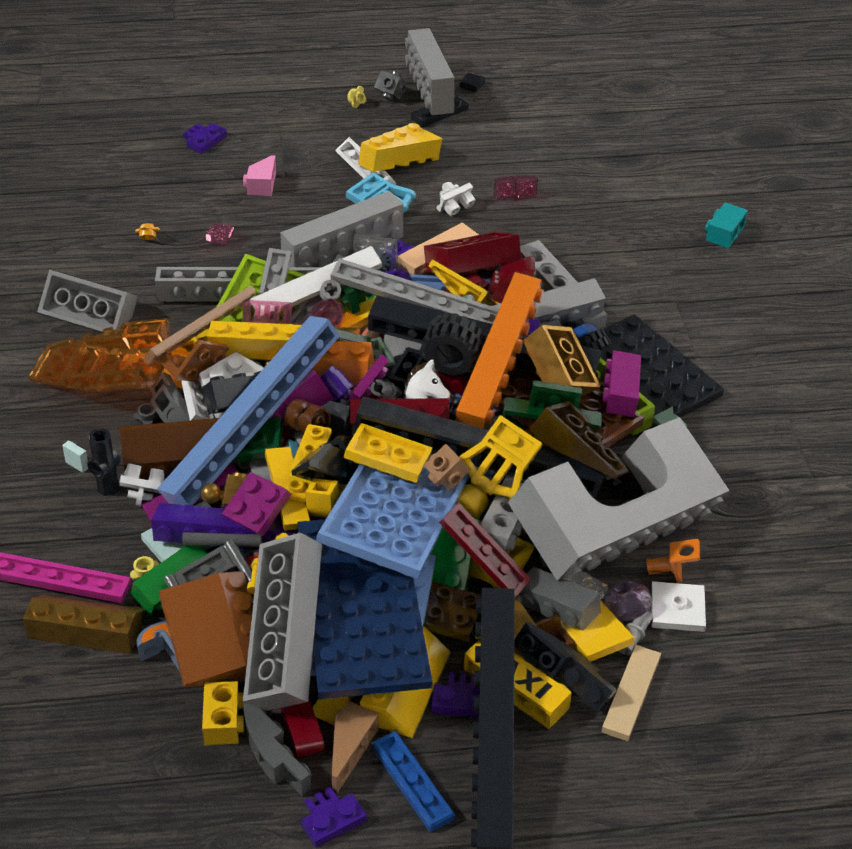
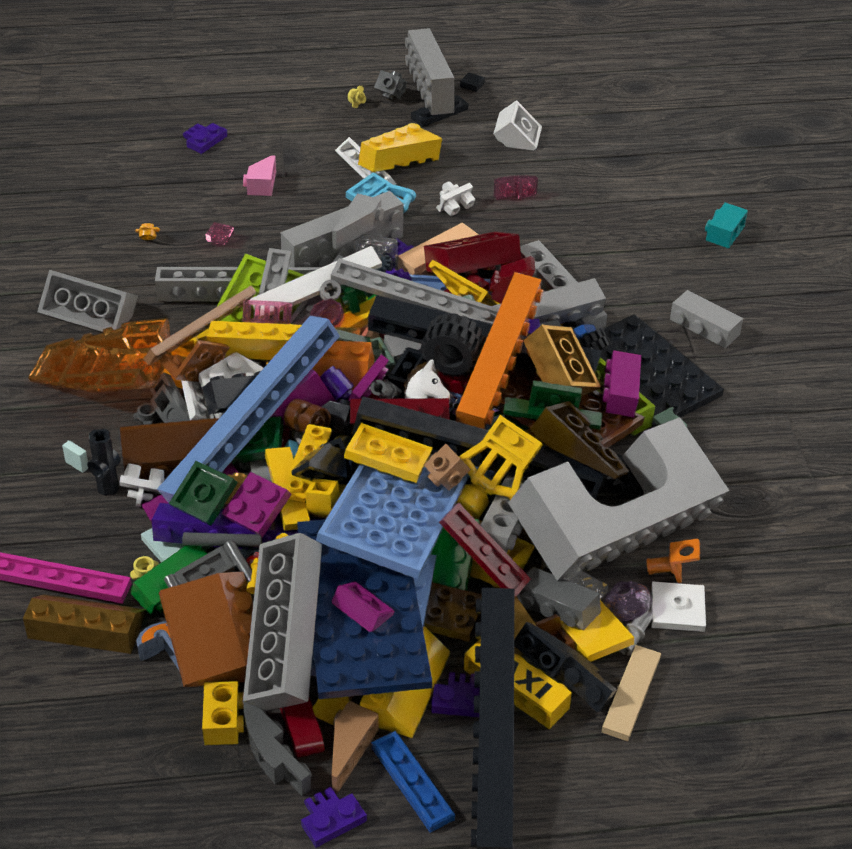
(203, 493): none -> dark green plate
(357, 219): none -> light grey slope
(361, 606): none -> magenta slope
(517, 128): none -> white slope
(706, 319): none -> light grey brick

